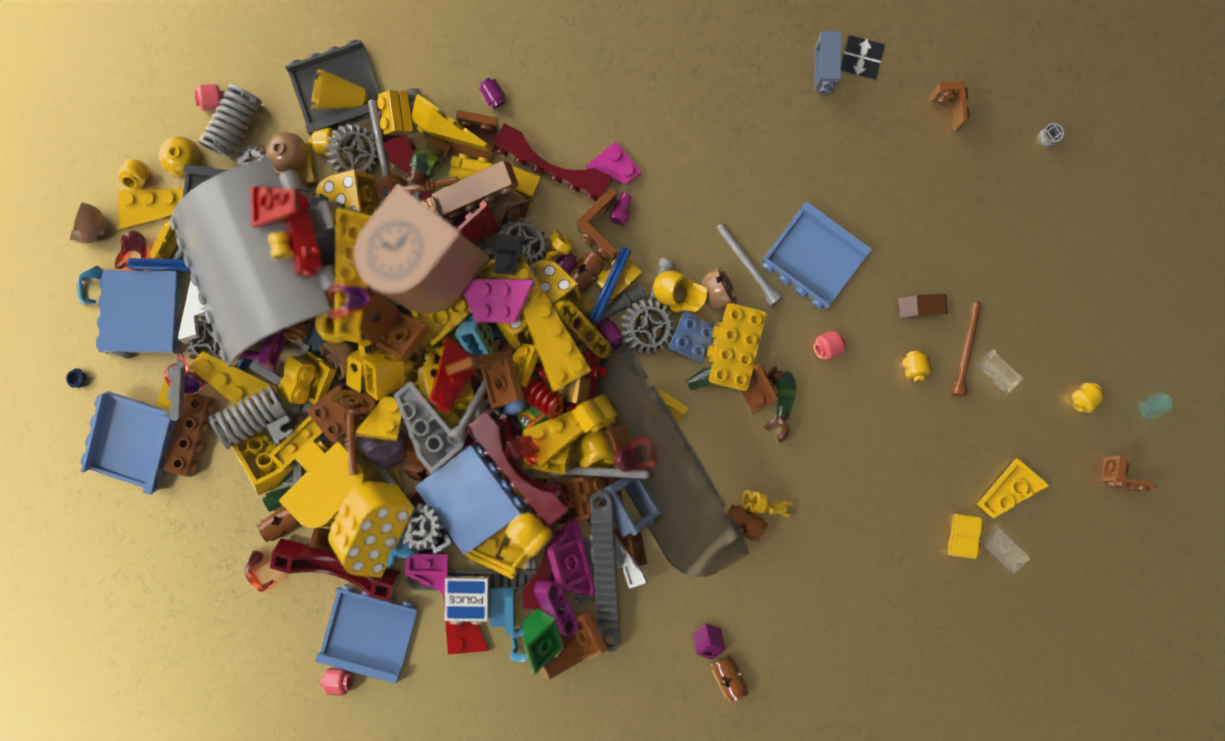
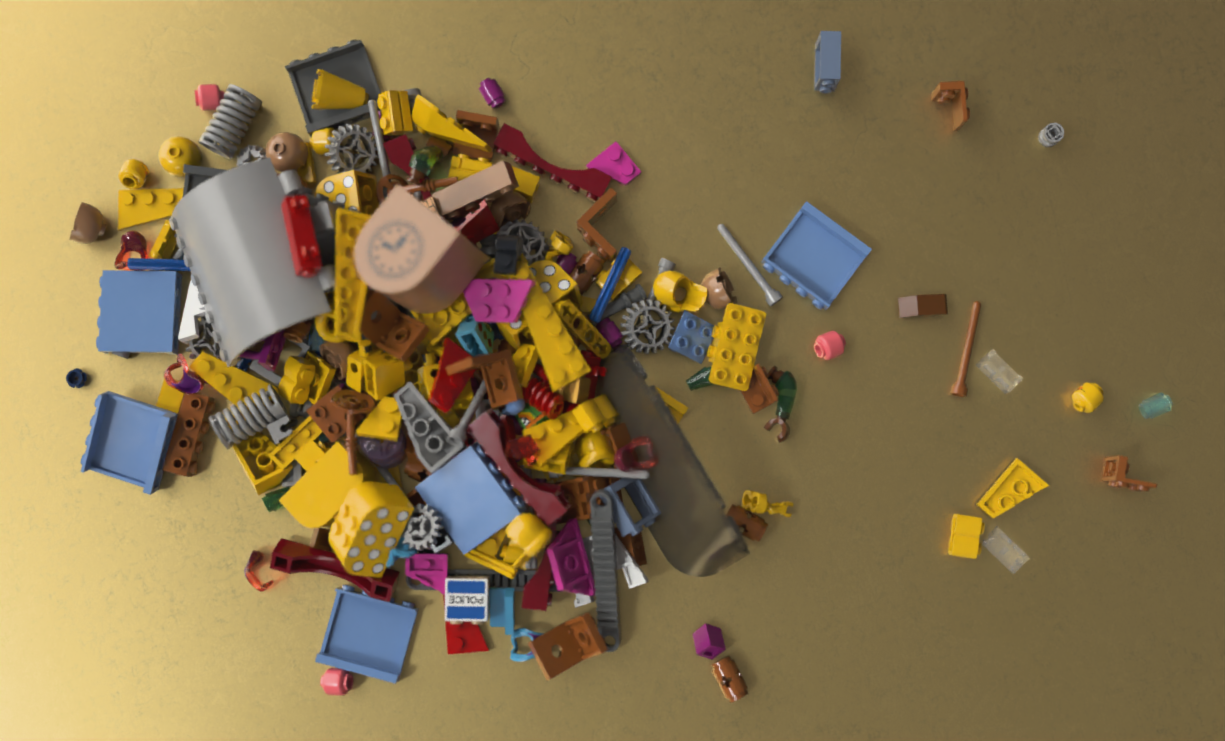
(90, 275): dark azure piece -> none
(177, 389): light grey hinge -> none
(269, 527): dark orange piece -> none
(272, 205): red wing -> none
(280, 245): yellow wheel -> none
(356, 299): piece -> none
(541, 639): green slope -> none
(554, 603): magenta beam -> none
(621, 209): dark pink cone -> none
(862, 57): black sticker -> none
(917, 366): yellow head -> none

